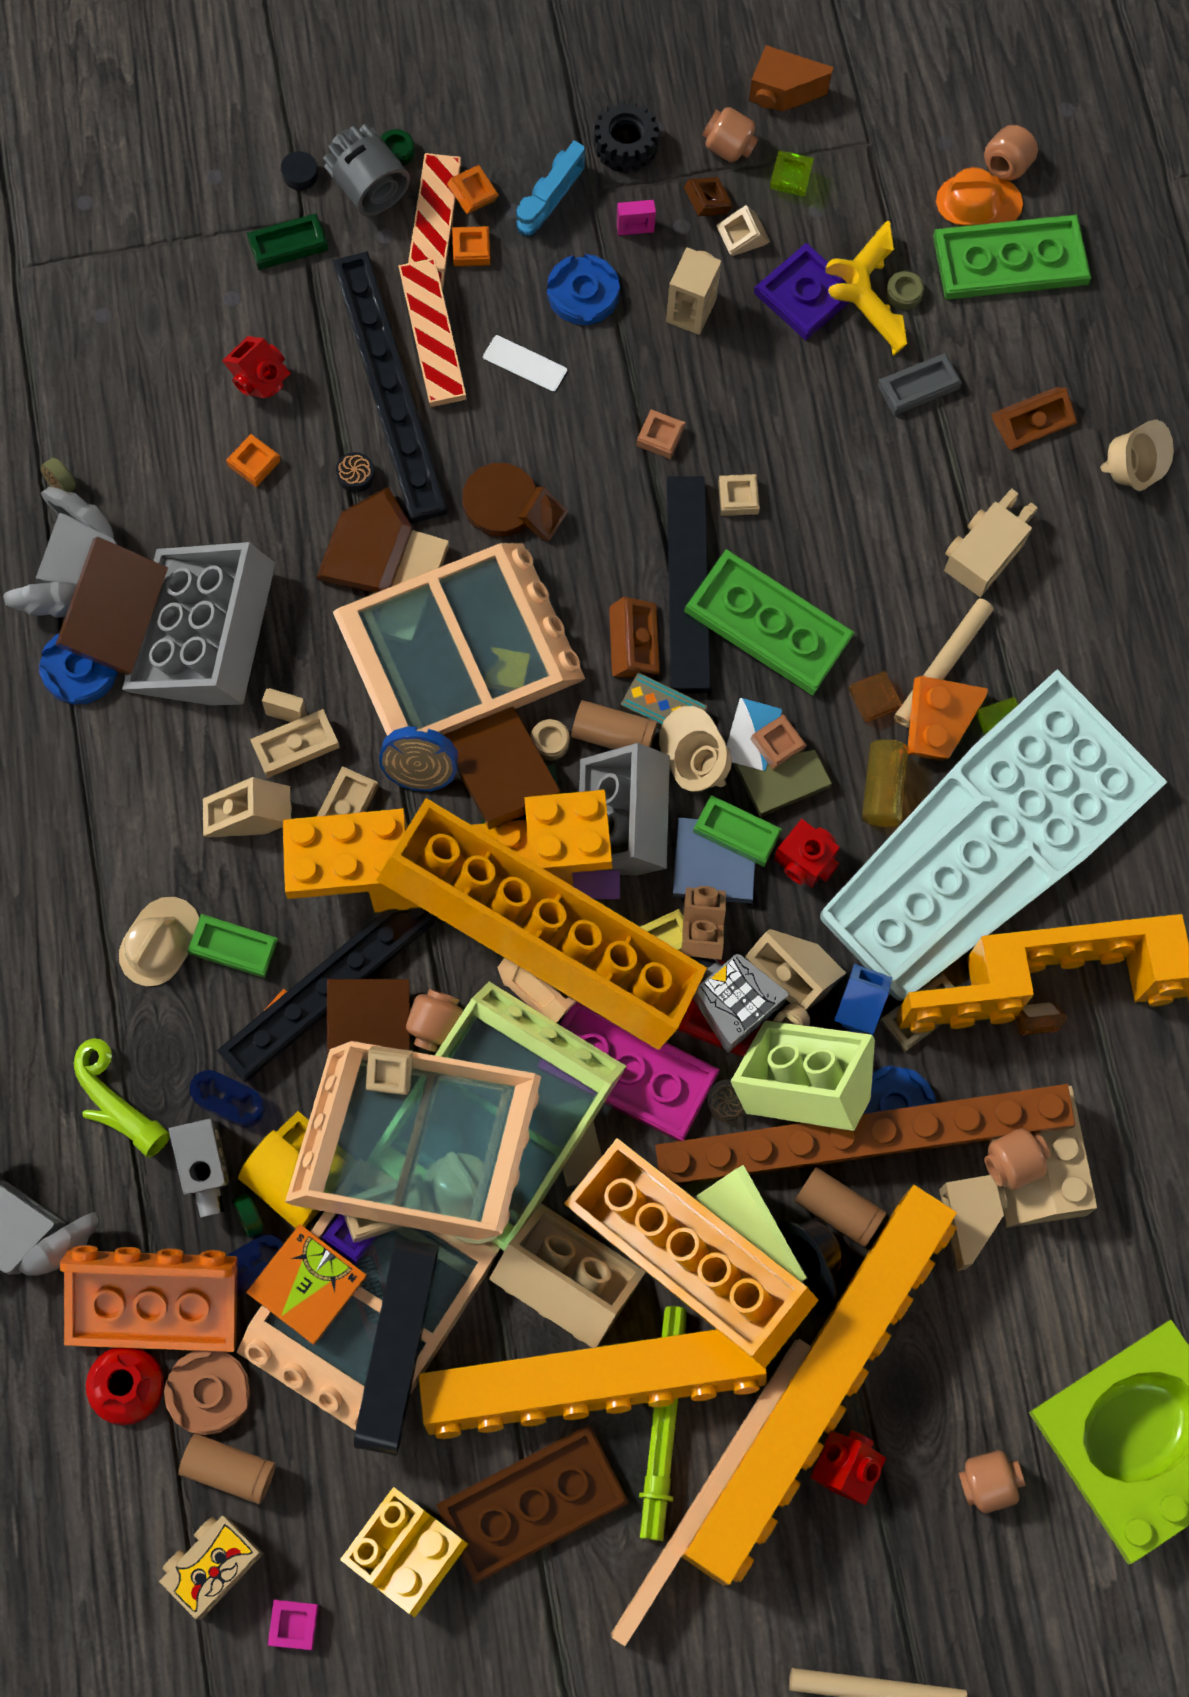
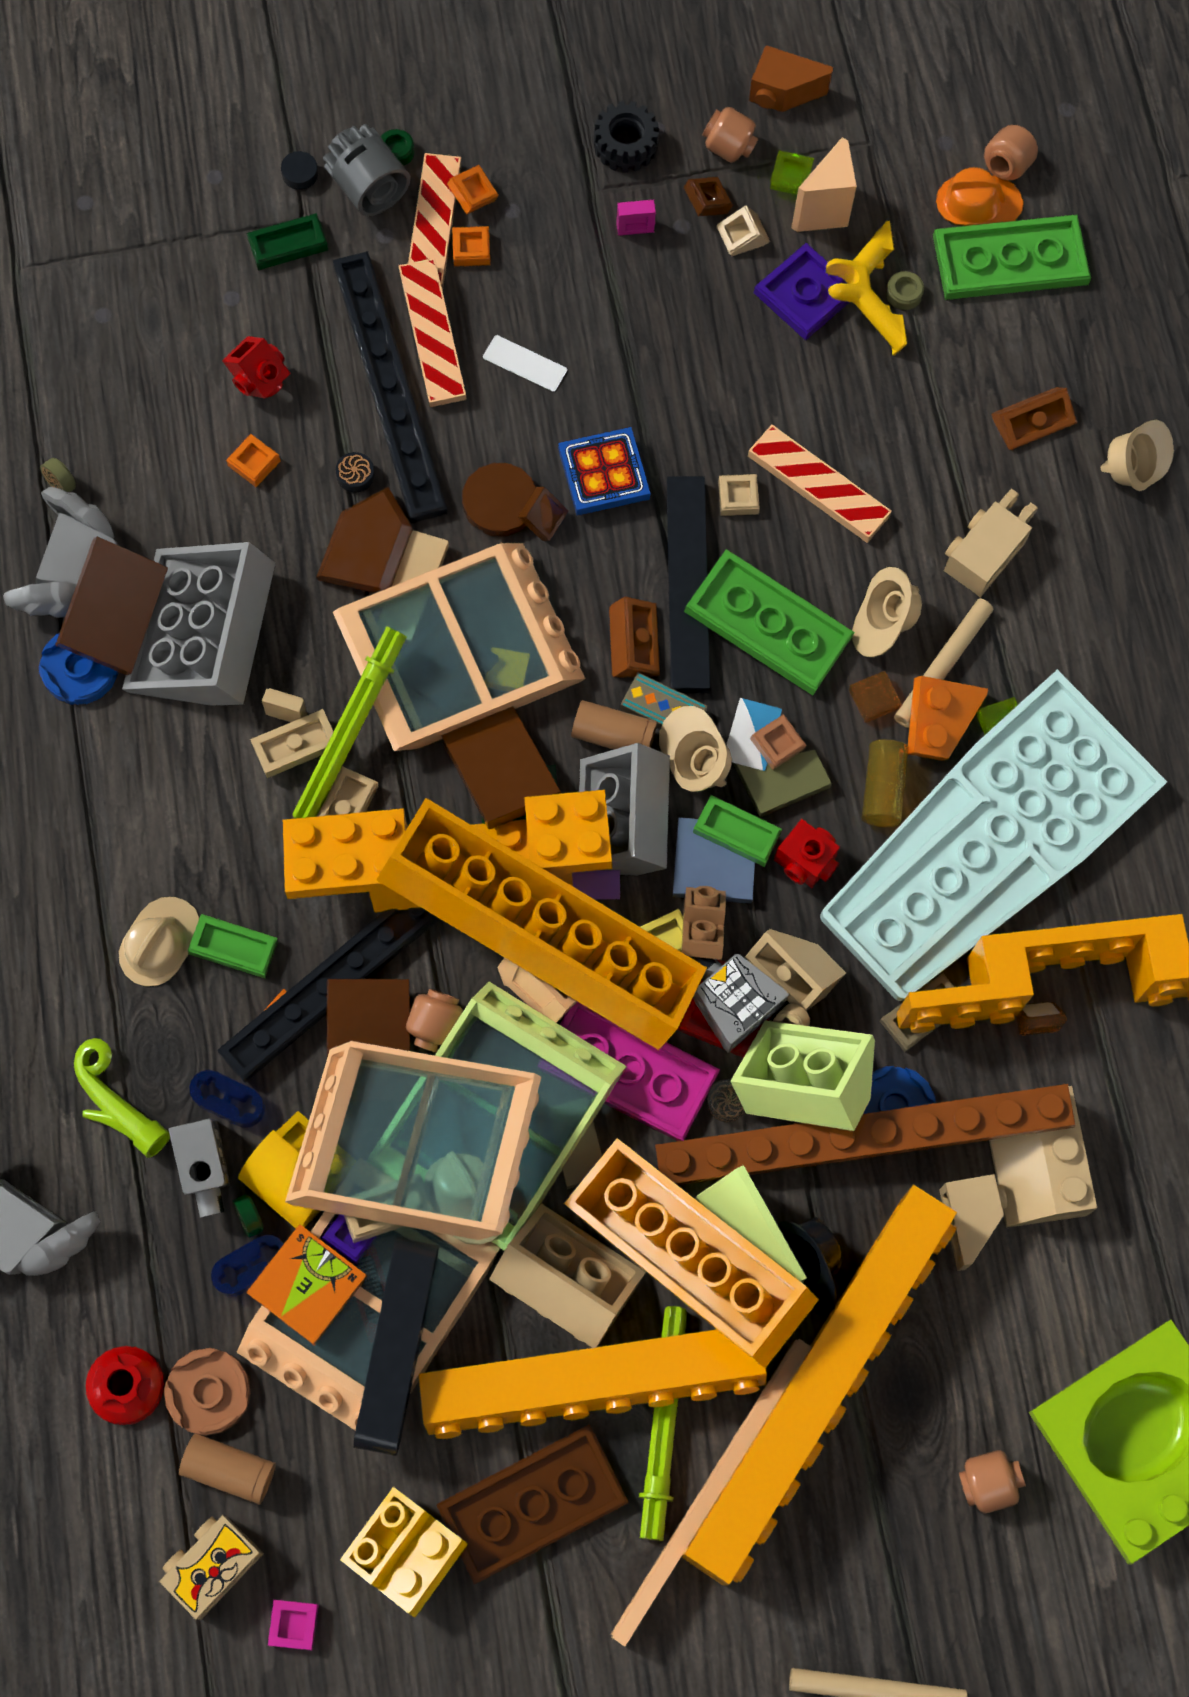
(150, 1299): orange bracket -> none
(246, 809): tan slope -> none
(350, 723): none -> lime axle
(389, 1070): tan tile -> none
(418, 759): tile -> none
(550, 190): dark azure hinge -> none
(551, 739): tan tile -> none
(583, 289): blue tile -> none
(604, 471): none -> tile
(660, 434): nougat tile -> none
(693, 290): tan brick -> none
(819, 483): none -> light nougat tile
(827, 193): none -> light nougat slope
(840, 1207): medium nougat pin -> none
(849, 1466): red brick -> none
(863, 1000): blue brick -> none
(887, 610): none -> tan piece
(919, 384): dark grey tile -> none
(1017, 1159): nougat head -> none

